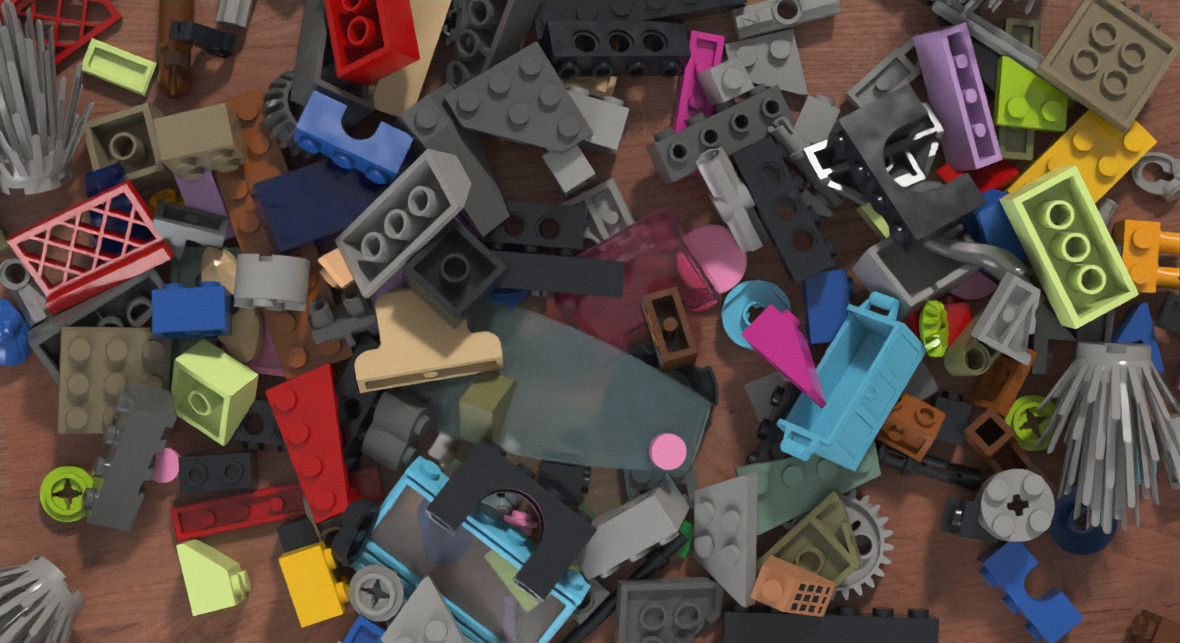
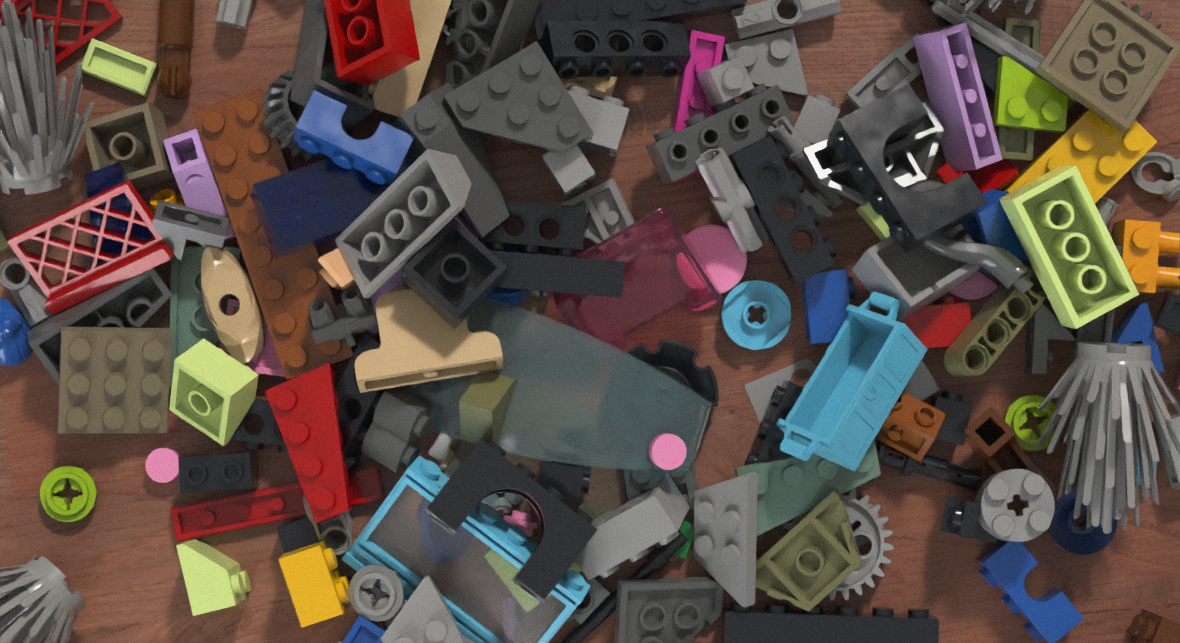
(129, 455): dark grey wedge -> none
(191, 311): blue brick -> none
(201, 141): dark tan brick -> none
(205, 38): black piece -> none
(272, 282): light grey brick -> none
(355, 531): black plate -> none
(668, 329): reddish brown brick -> none
(783, 346): dark pink slope -> none
(792, 588): nougat slope -> none
(934, 328): lime gear -> none
(1001, 384): dark orange bracket -> none
(1010, 318): light grey wing -> none

